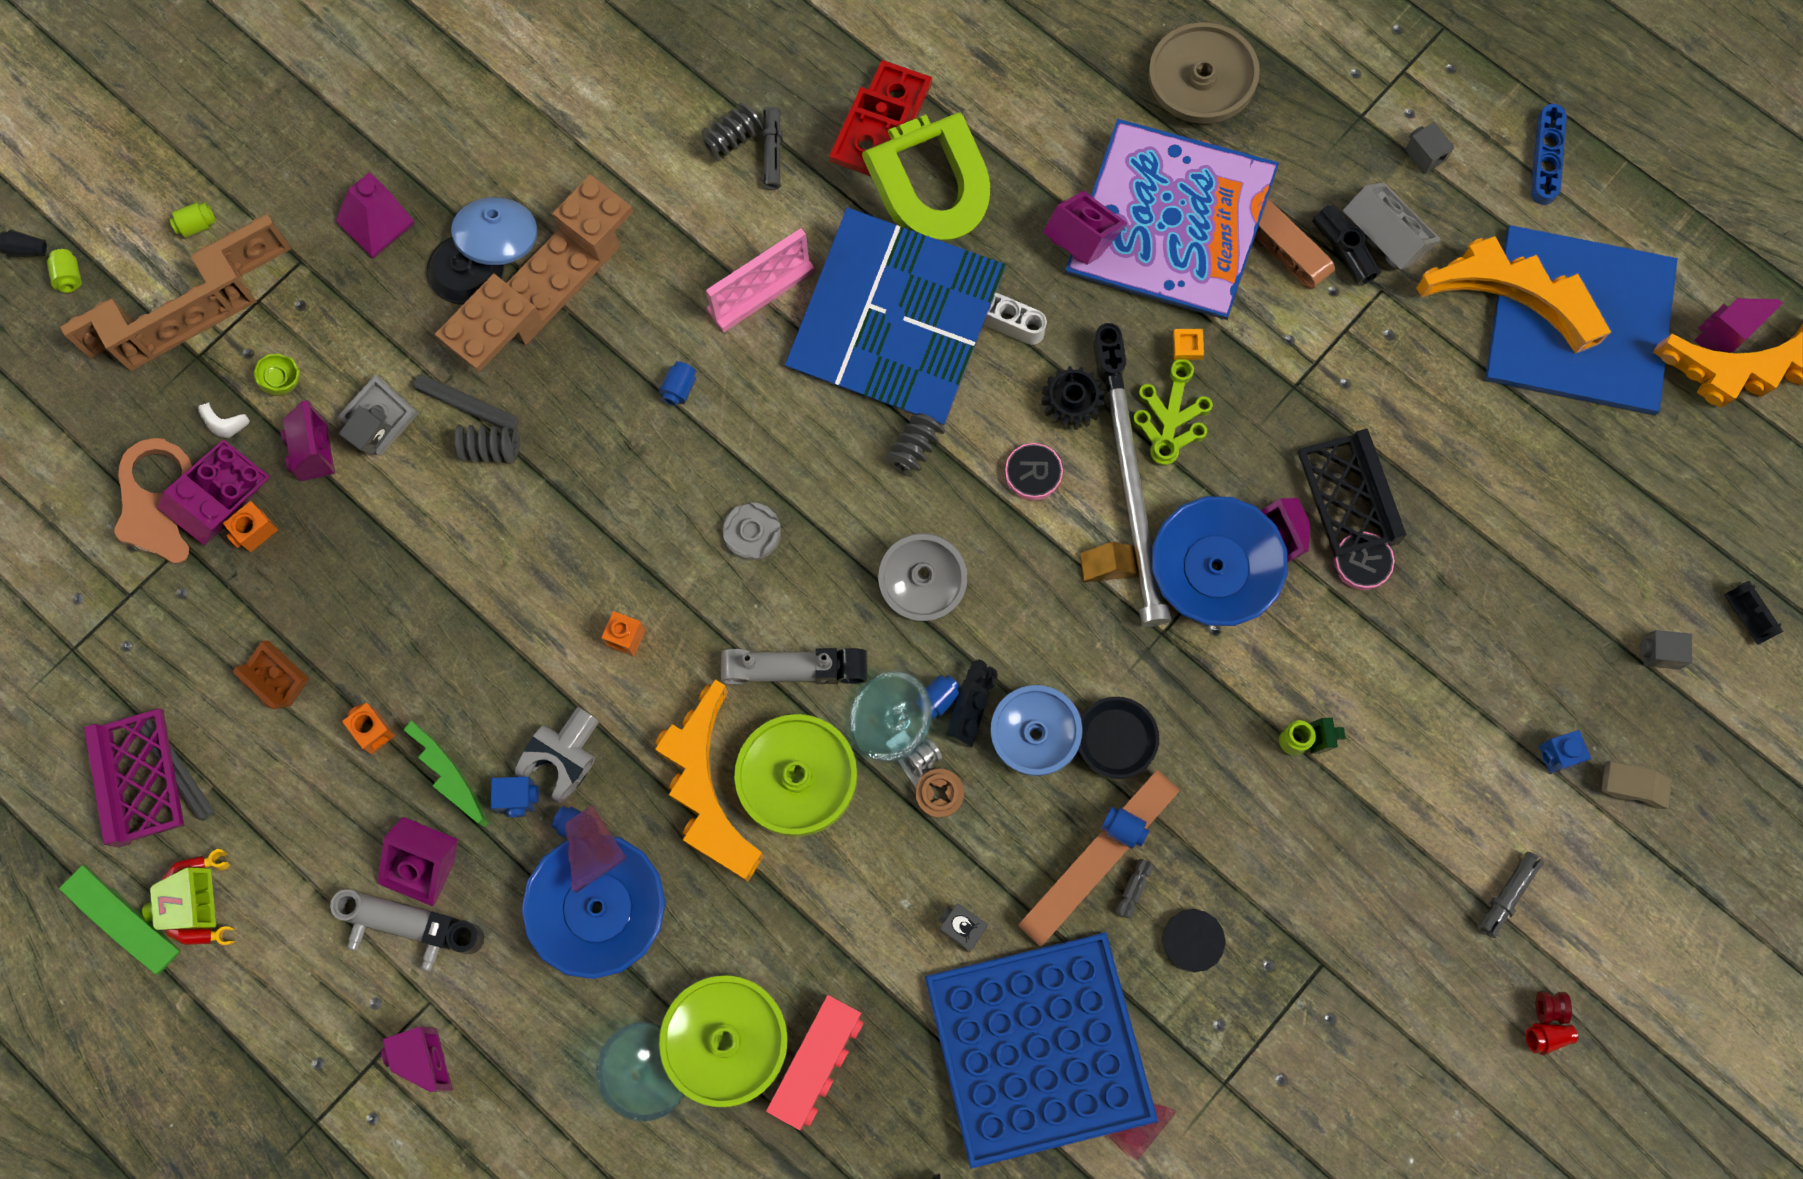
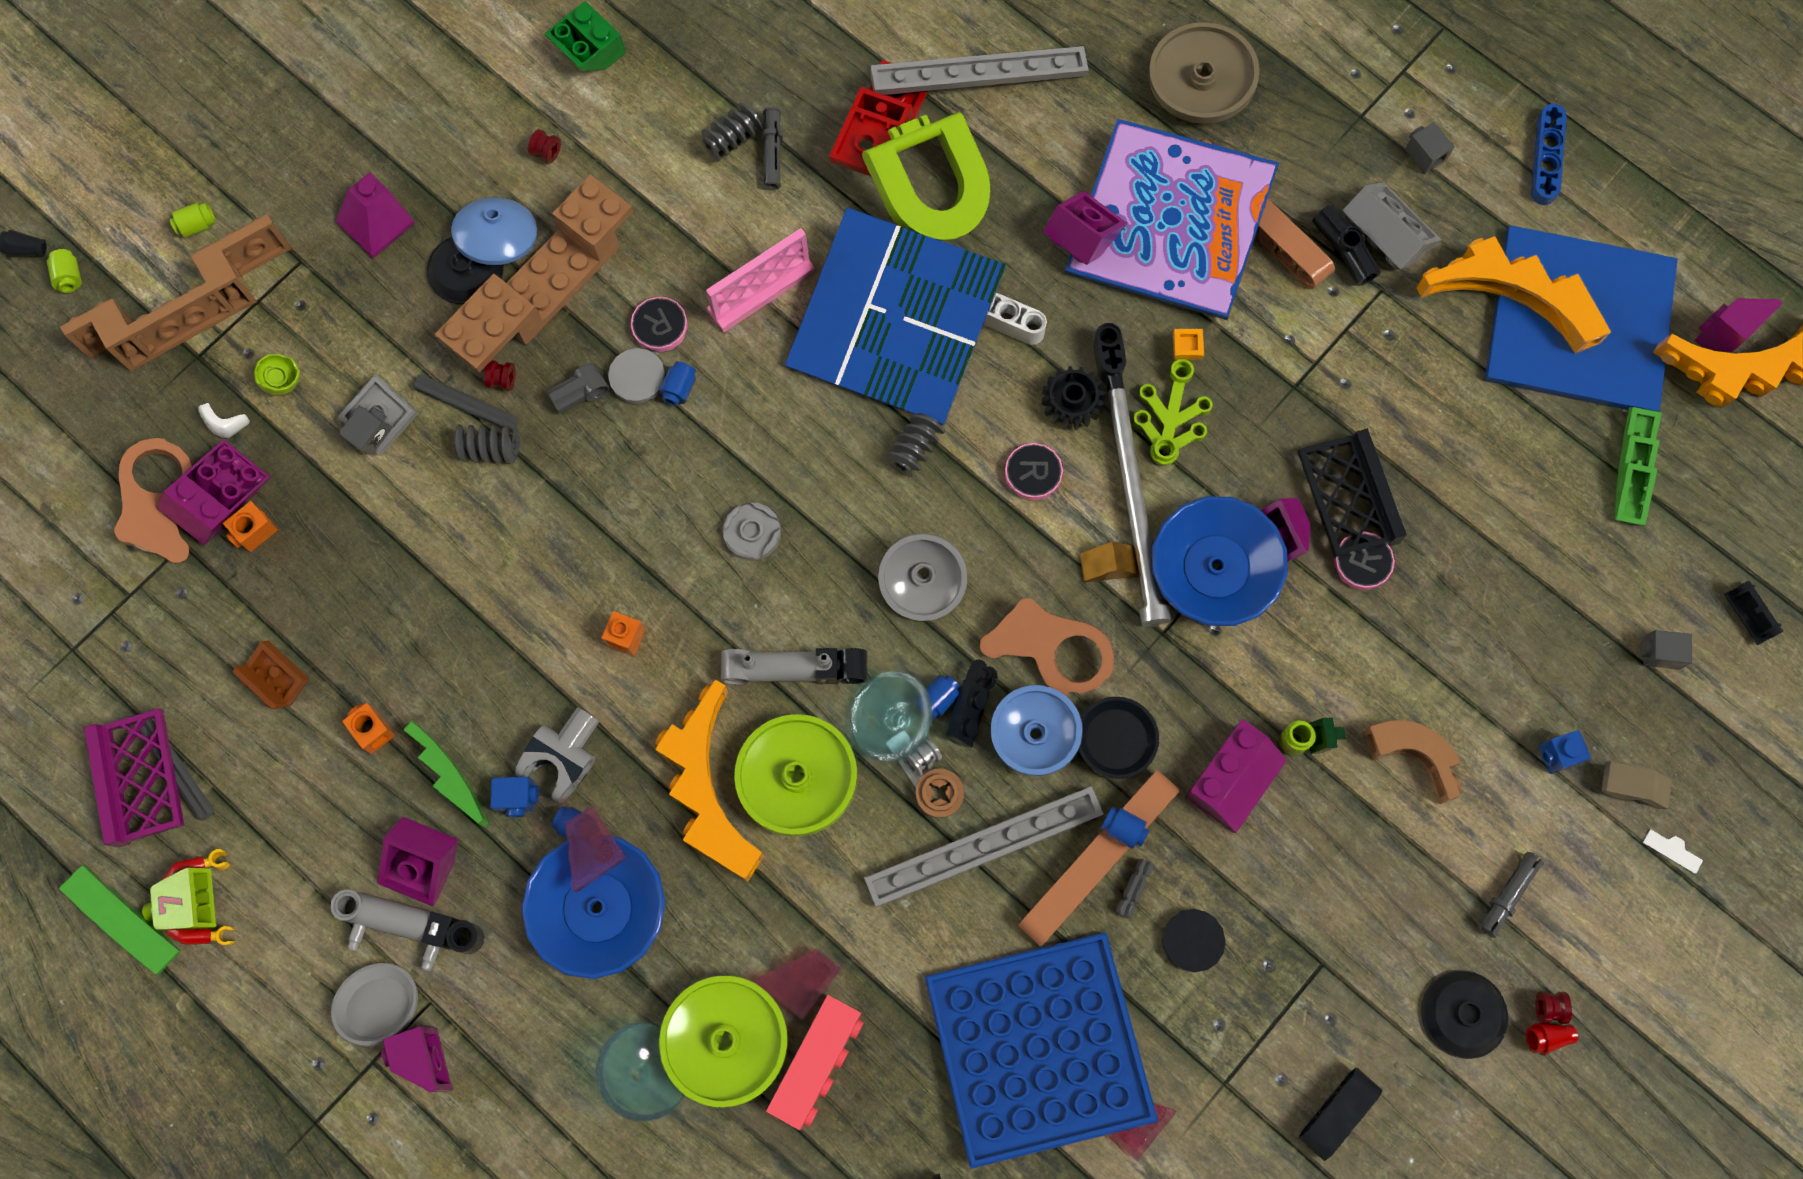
(307, 443): magenta slope -> none
(374, 1004): none -> light grey piece
(499, 375): none -> dark red wheel
(544, 146): none -> dark red wheel
(584, 385): none -> dark grey piece
(587, 39): none -> green slope
(636, 376): none -> light grey tile
(659, 324): none -> black tile
(801, 981): none -> clear pink wing
(962, 926): dark grey brick -> none
(979, 70): none -> light grey plate
(983, 847): none -> light grey plate
(1037, 634): none -> nougat animal
(1237, 776): none -> magenta slope
(1340, 1114): none -> black beam
(1423, 745): none -> medium nougat arch
(1464, 1014): none -> black piece
(1636, 466): none -> bright green slope
(1673, 849): none -> white sticker

